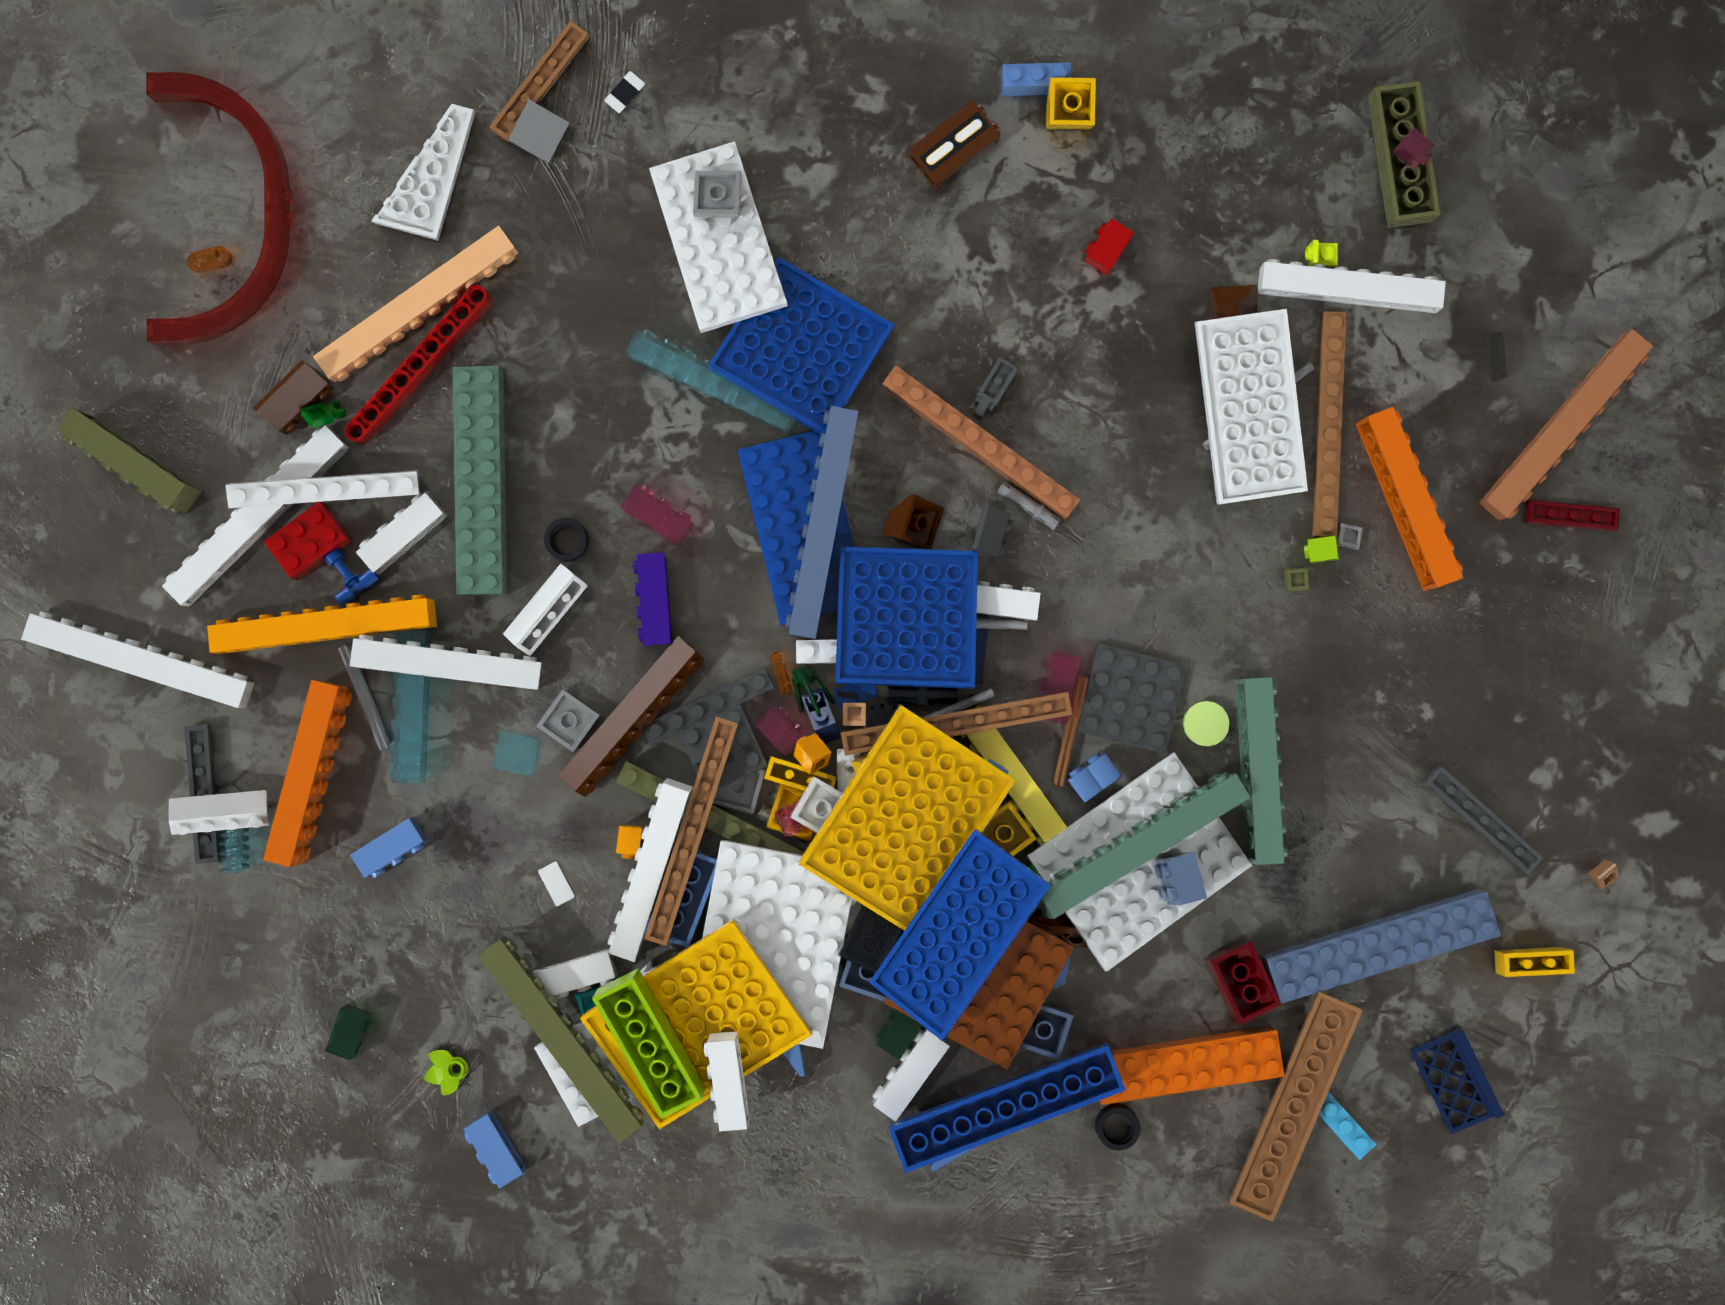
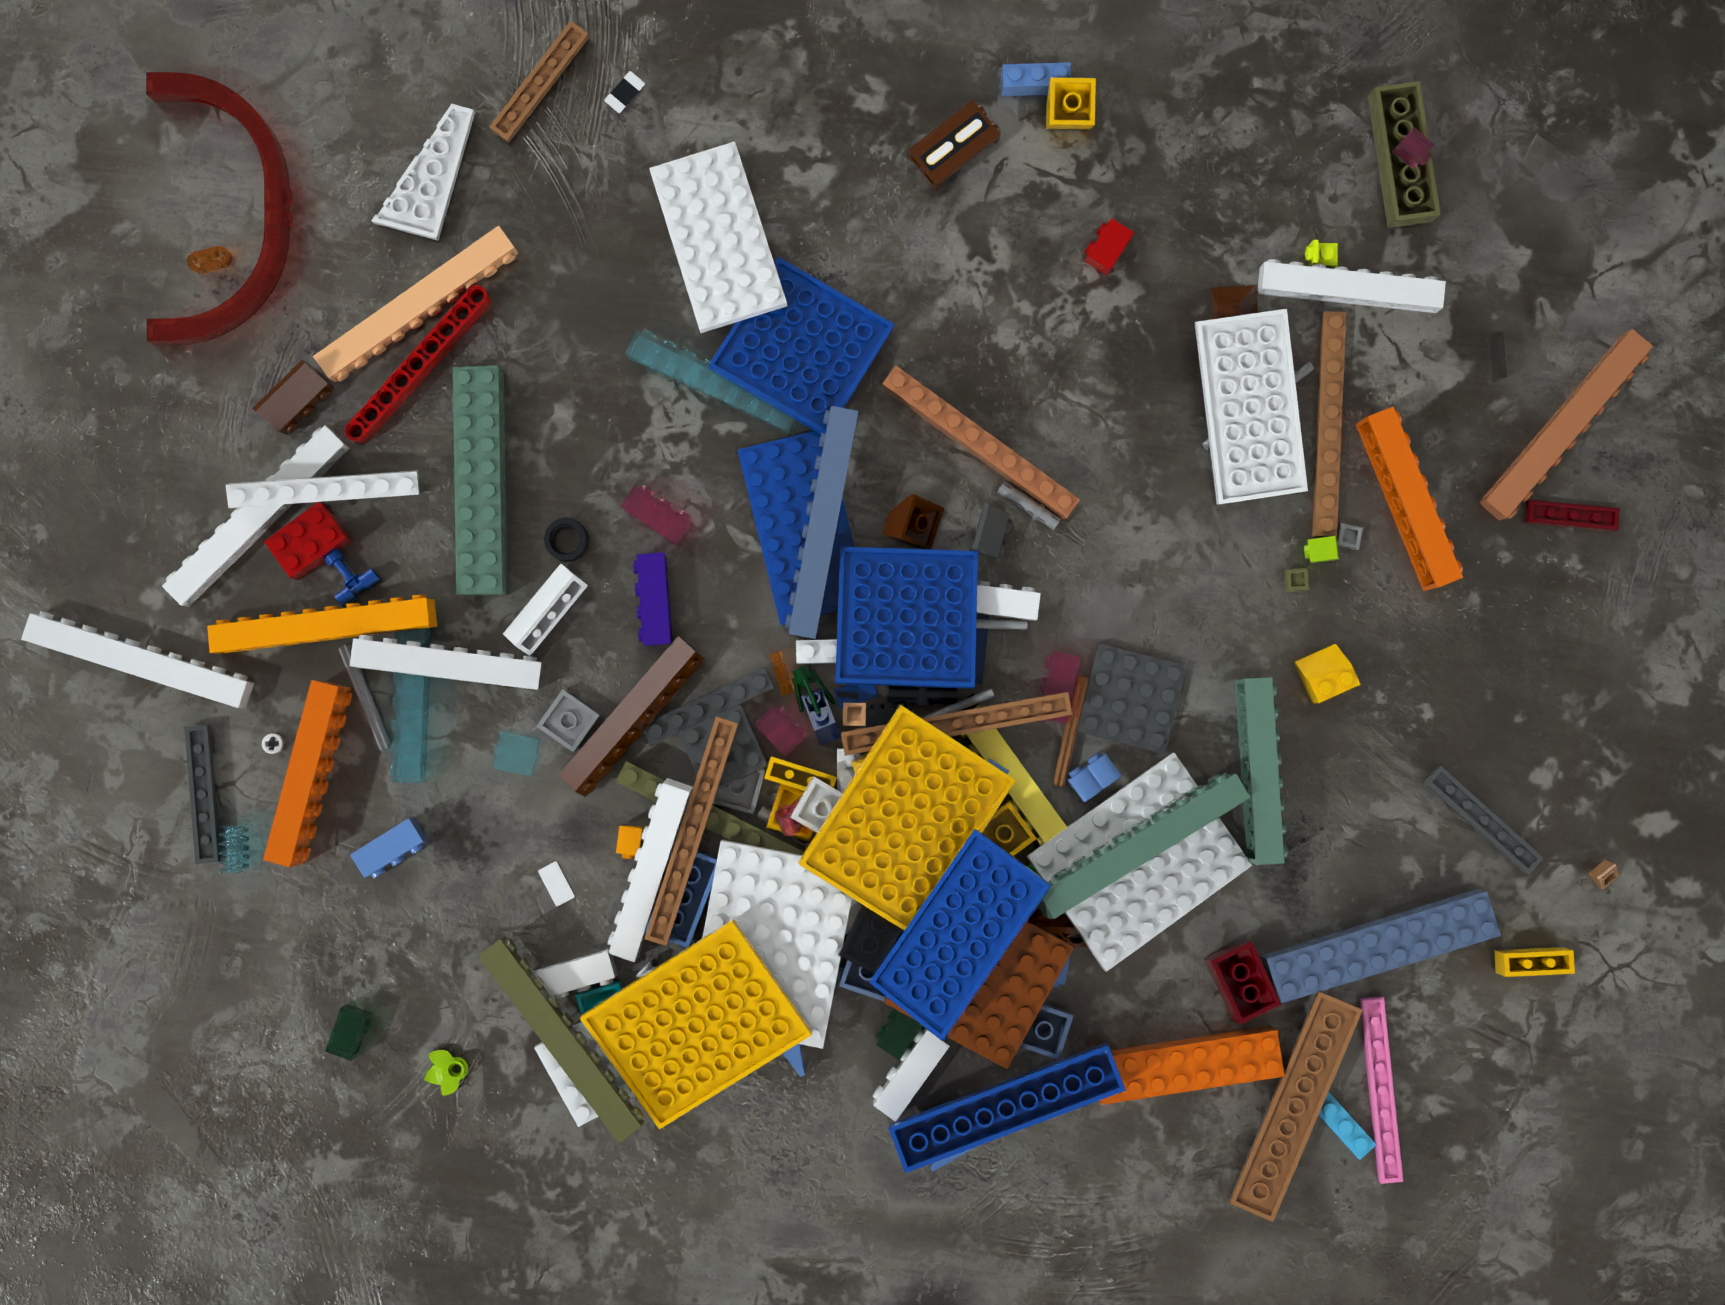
(129, 461): olive brick -> none
(218, 812): white brick -> none
(277, 749): none -> white bush
(321, 415): green plate -> none
(401, 533): white brick -> none
(494, 1149): medium blue brick -> none
(538, 131): light grey tile -> none
(649, 1043): lime brick -> none
(717, 194): light grey plate -> none
(727, 1081): white brick -> none
(812, 753): light orange brick -> none
(994, 386): dark grey hinge -> none
(1127, 1142): black tyre -> none
(1180, 878): sand blue brick -> none
(1206, 723): yellowish green tile -> none
(1326, 674): none -> yellow slope
(1381, 1090): none -> bright pink tile
(1474, 1071): dark blue fence -> none

